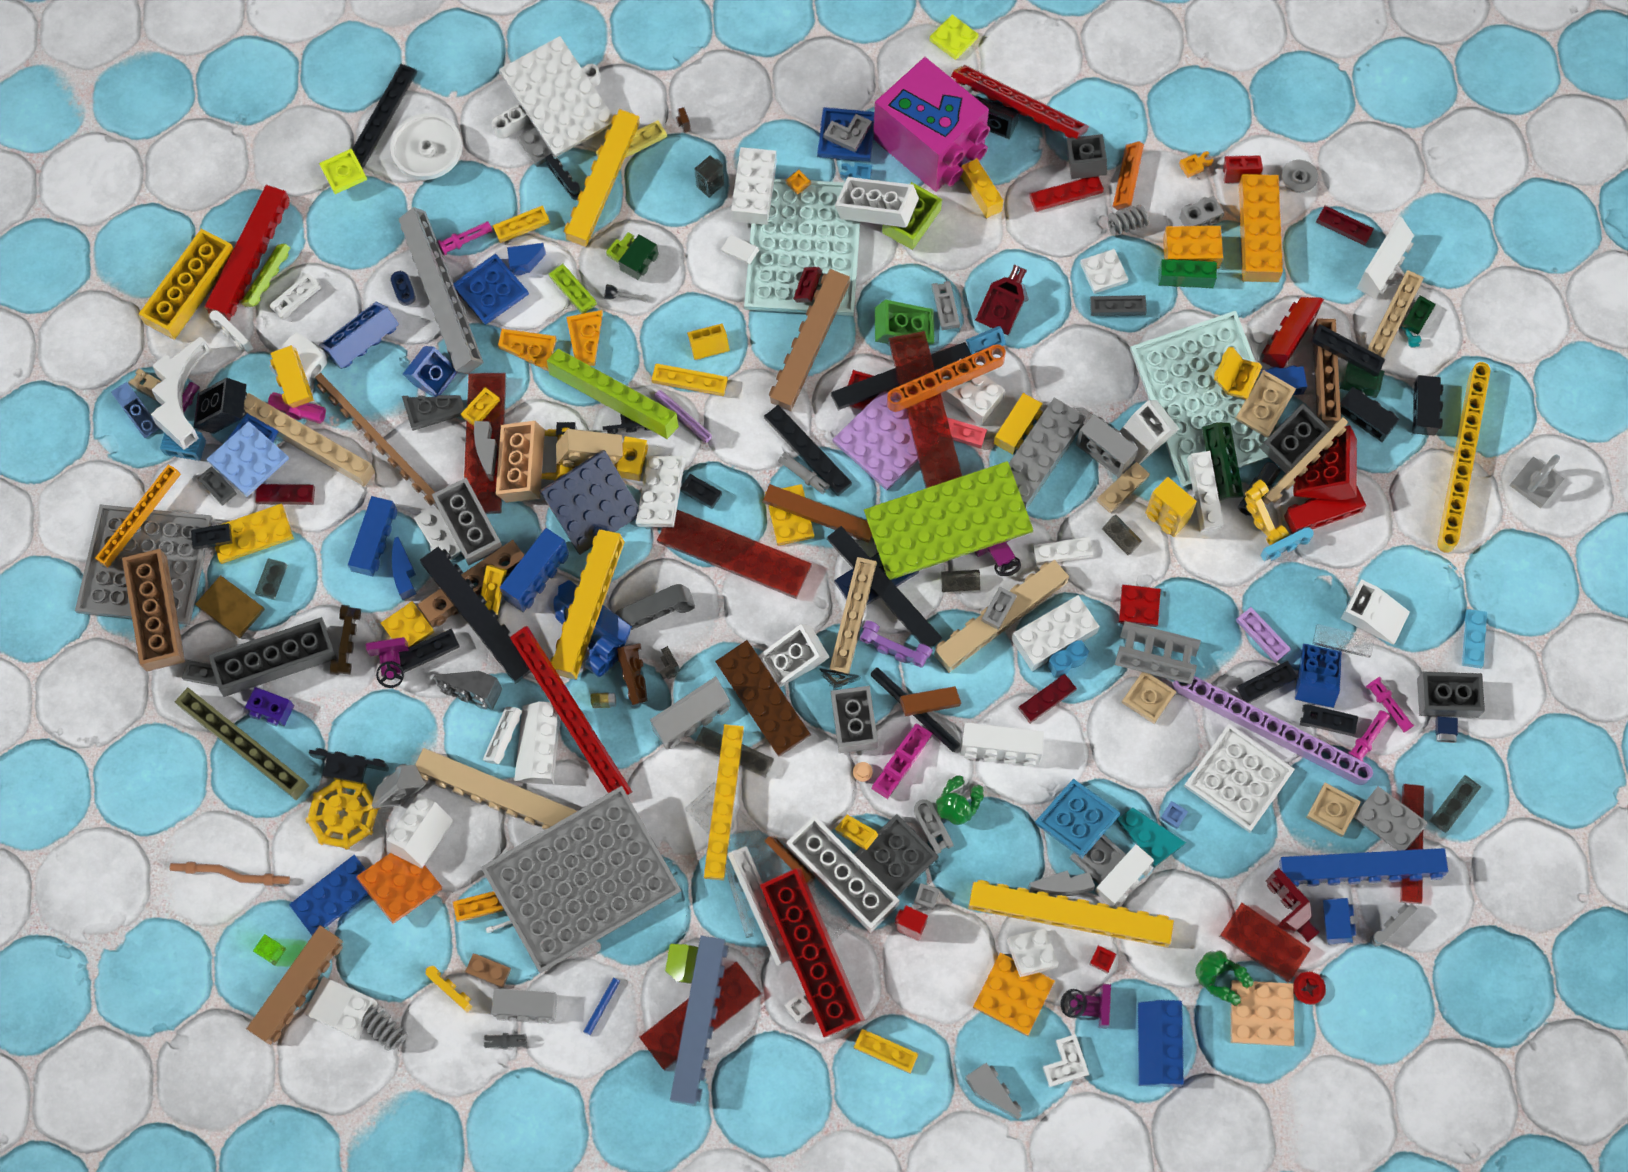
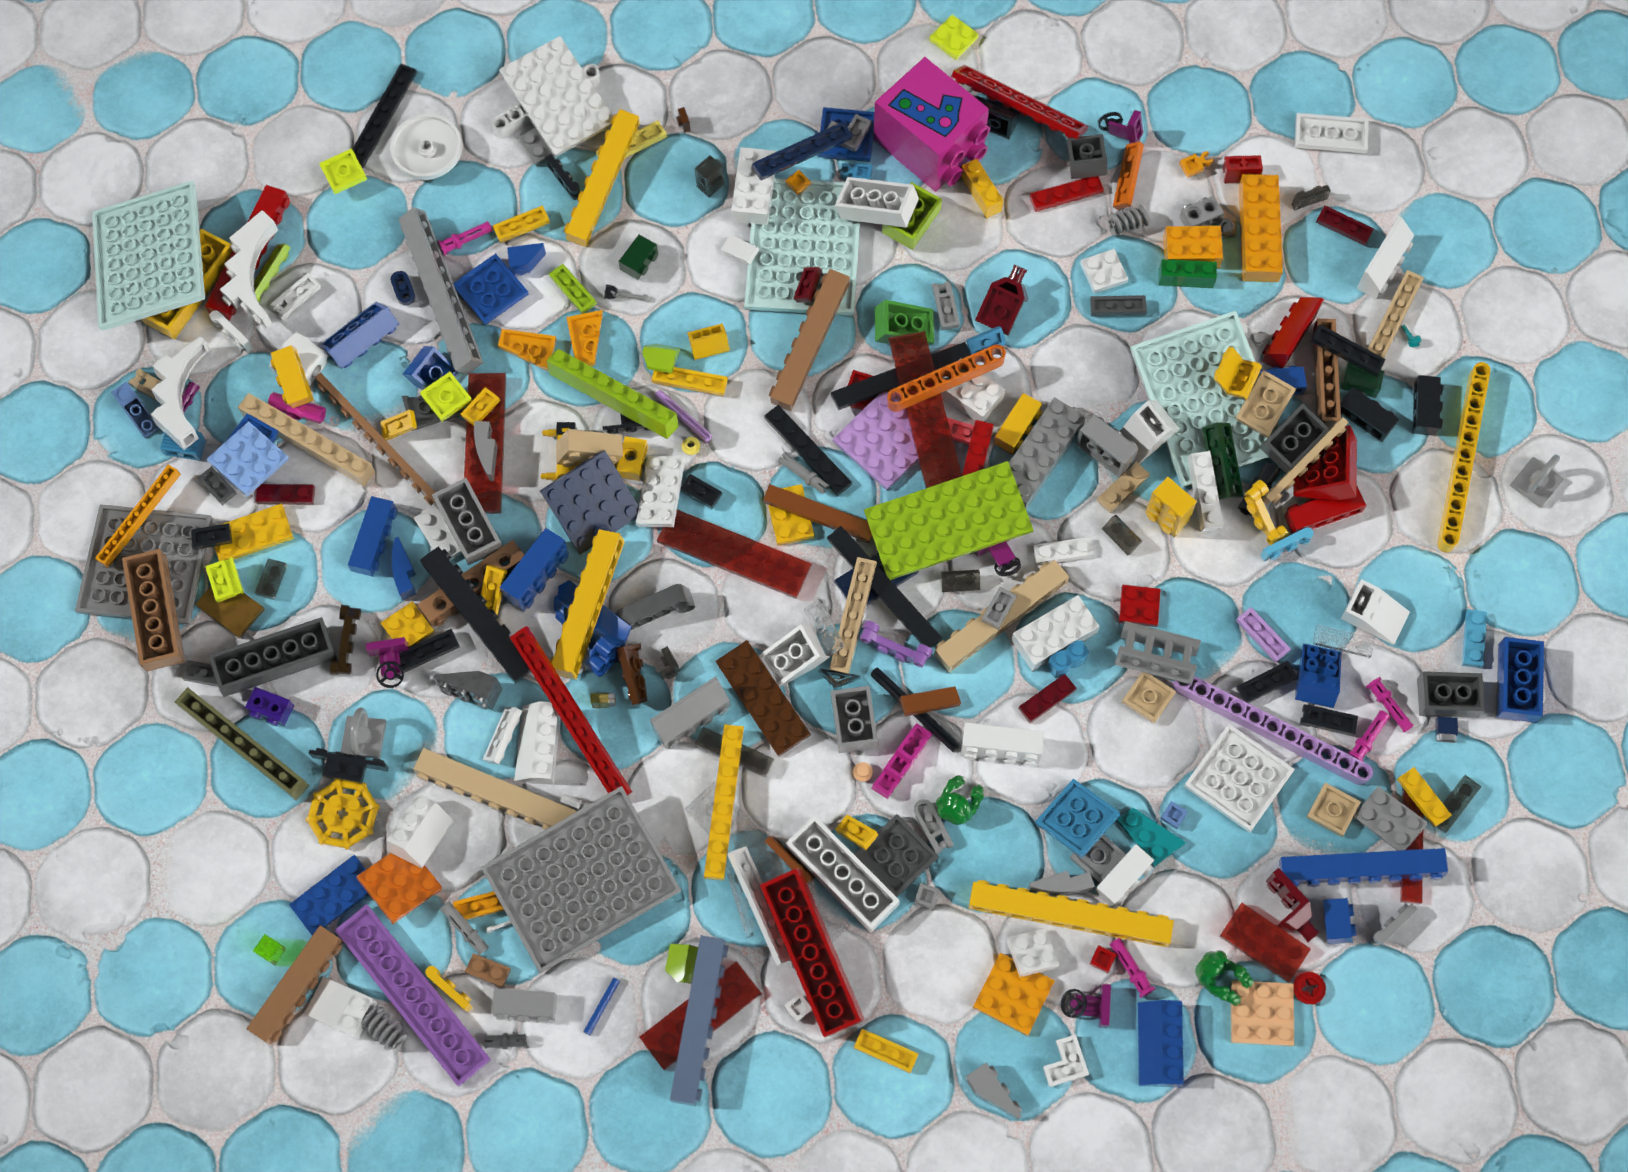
(147, 256): none -> light aqua plate
(192, 868): nougat bar -> none
(220, 405): black brick -> none
(224, 579): none -> neon yellow plate
(247, 245): none -> white arch
(363, 735): none -> light grey tile
(398, 425): none -> yellow plate
(398, 787): light grey slope -> none
(413, 995): none -> medium lavender plate
(446, 396): none -> neon yellow plate
(469, 934): none -> light grey pin
(520, 461): light nougat brick -> none
(573, 802): none -> white axle
(618, 248): lime plate -> none
(660, 357): none -> lime slope
(693, 450): none -> light yellow plate
(801, 151): none -> dark blue plate
(823, 627): none -> clear plate
(911, 922): red brick -> none
(978, 447): none -> red brick
(1131, 132): none -> magenta piece
(1137, 976): none -> dark pink pin
(1228, 228): none -> dark grey tile
(1299, 169): light grey dish -> none
(1310, 197): none -> clear smoke plate
(1331, 133): none -> white plate
(1418, 315): dark green plate -> none
(1424, 797): none -> yellow plate
(1520, 679): none -> blue brick

